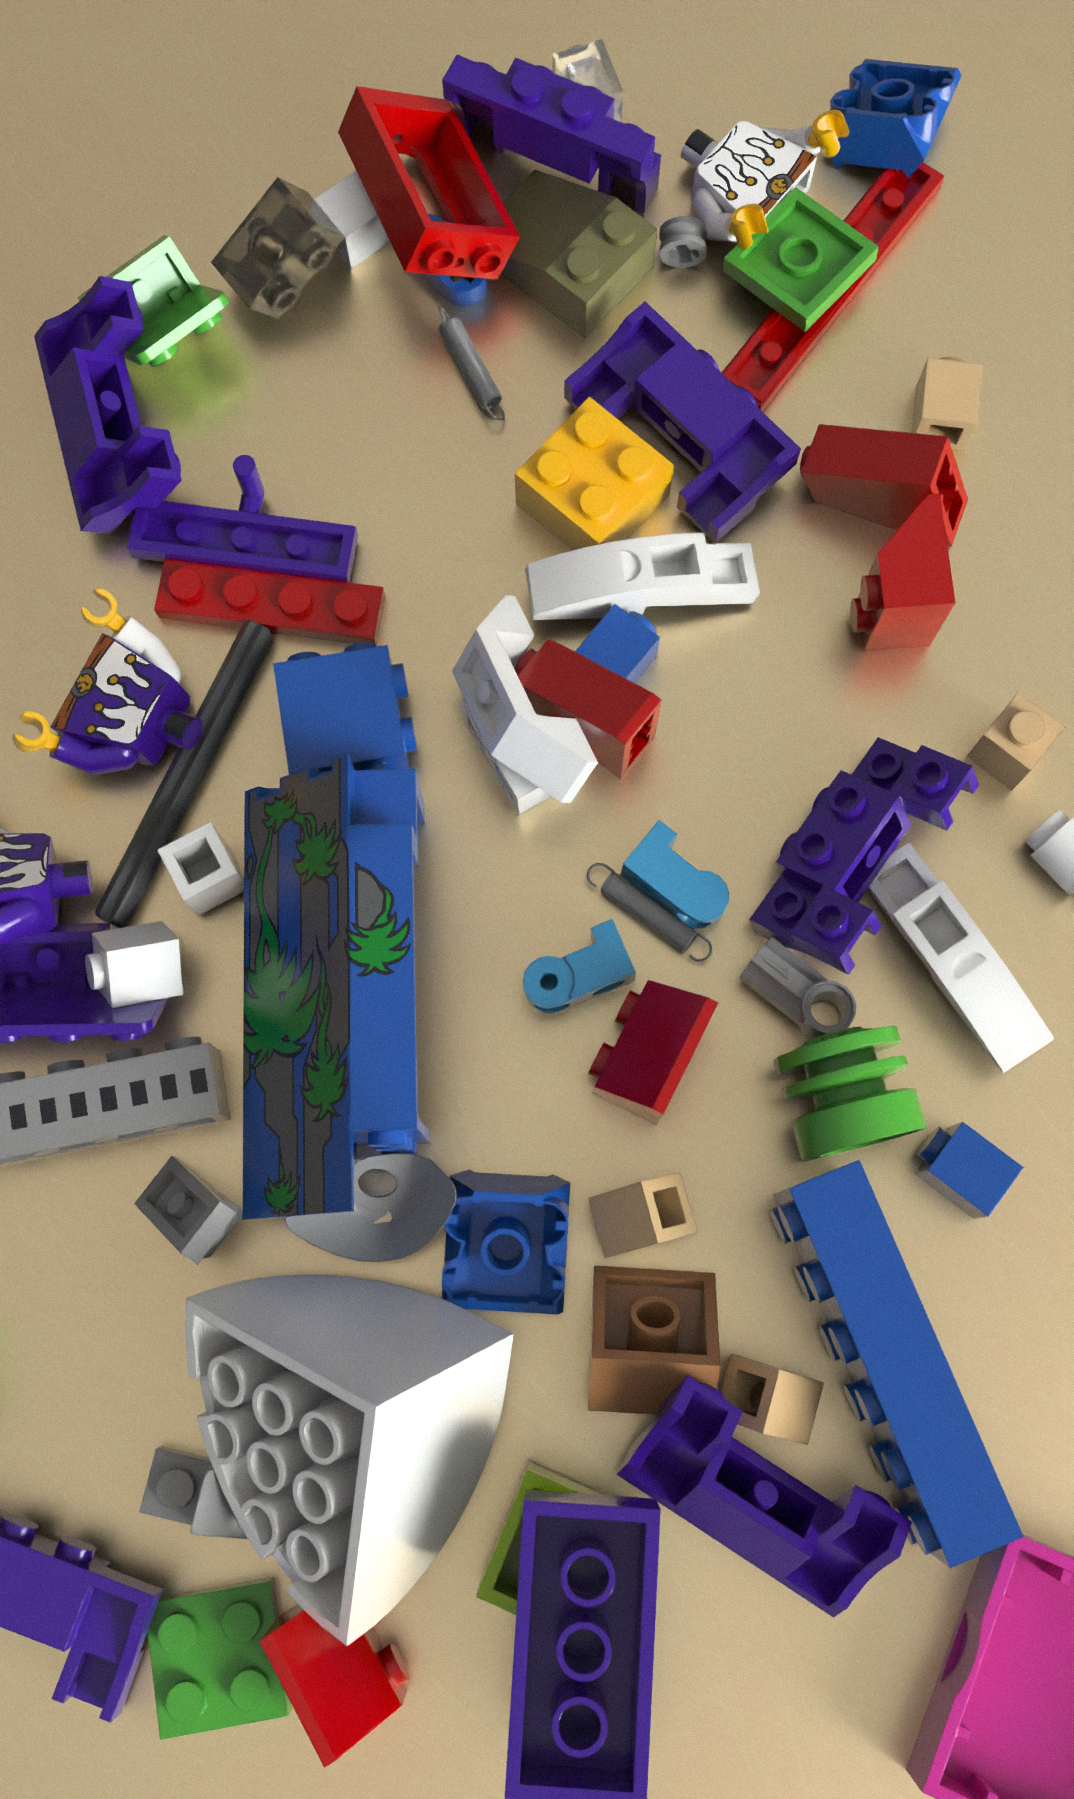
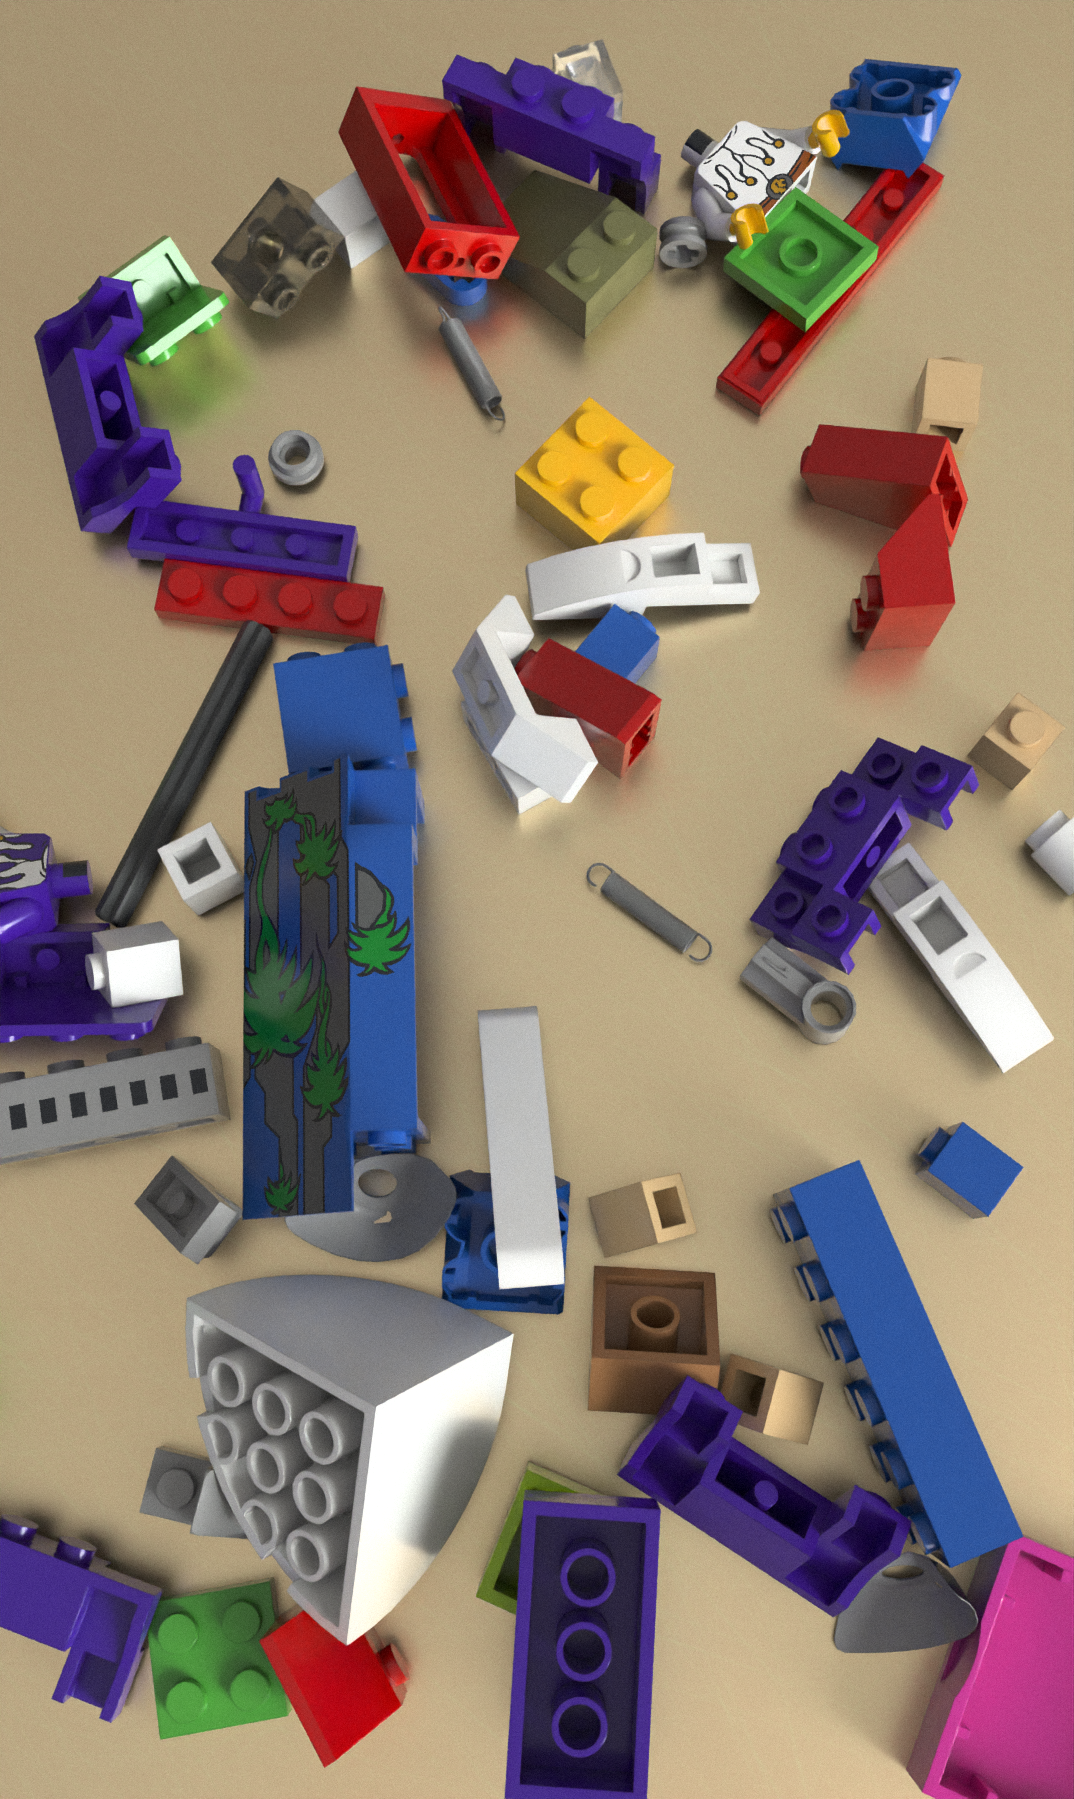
(121, 703): torso -> none
(292, 444): none -> light grey plate
(520, 1149): none -> white beam
(564, 982): dark azure leg -> none
(652, 1050): red slope -> none
(673, 882): dark azure leg -> none
(695, 410): dark purple bracket -> none
(849, 1092): bright green wheel -> none
(906, 1611): none -> light grey piece

